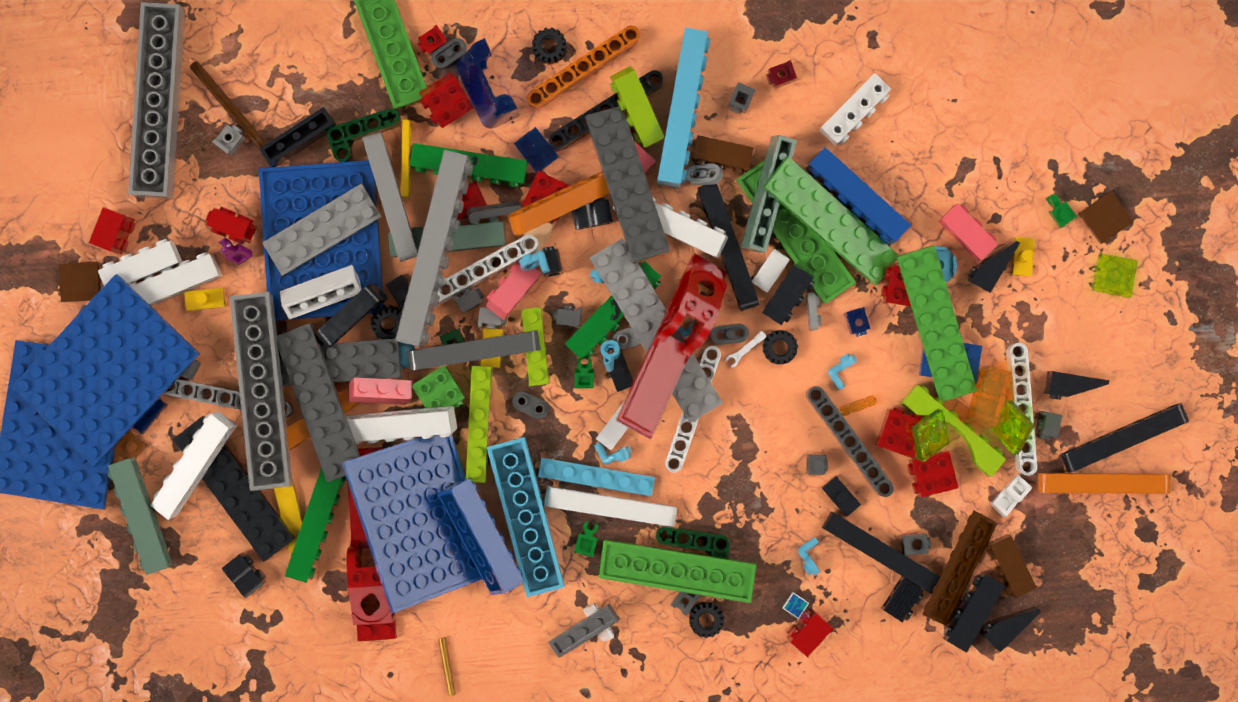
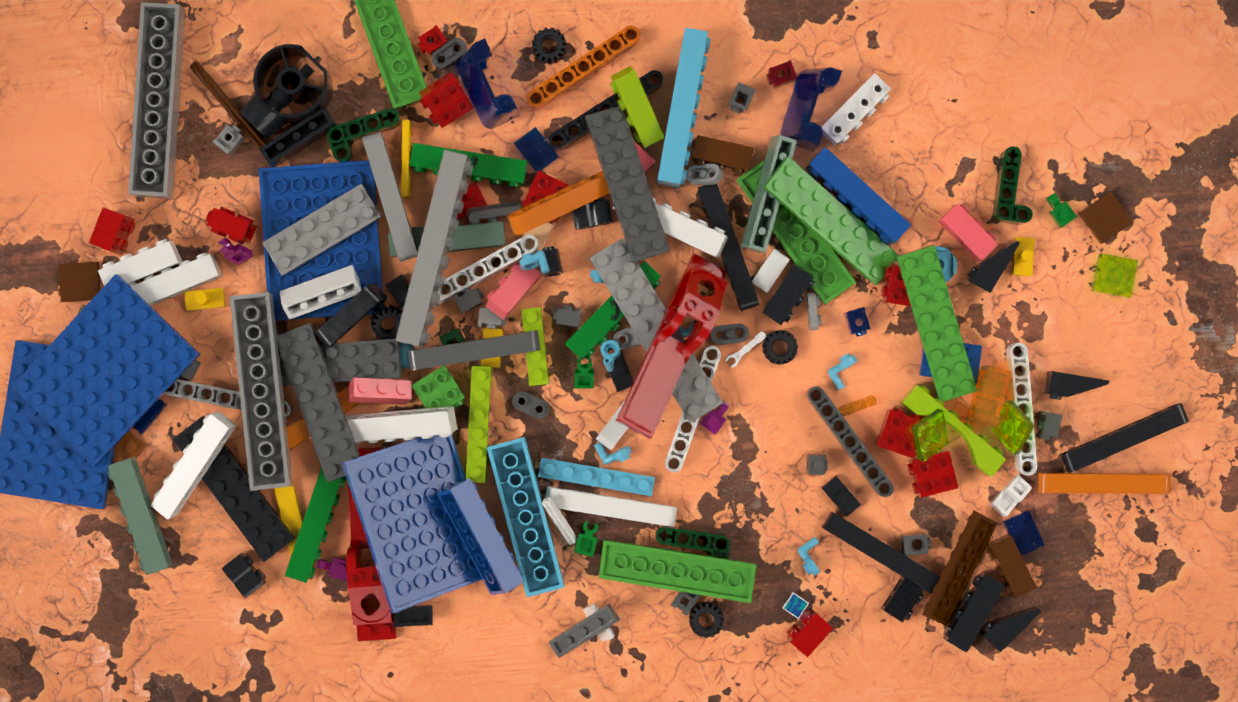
(265, 113): none -> black animal
(337, 567): none -> magenta plate
(414, 616): none -> black tile
(447, 666): pearl gold bar -> none
(559, 520): none -> white axle
(714, 419): none -> magenta plate
(802, 104): none -> clear blue windscreen
(1010, 185): none -> dark green beam
(1024, 532): none -> clear blue plate

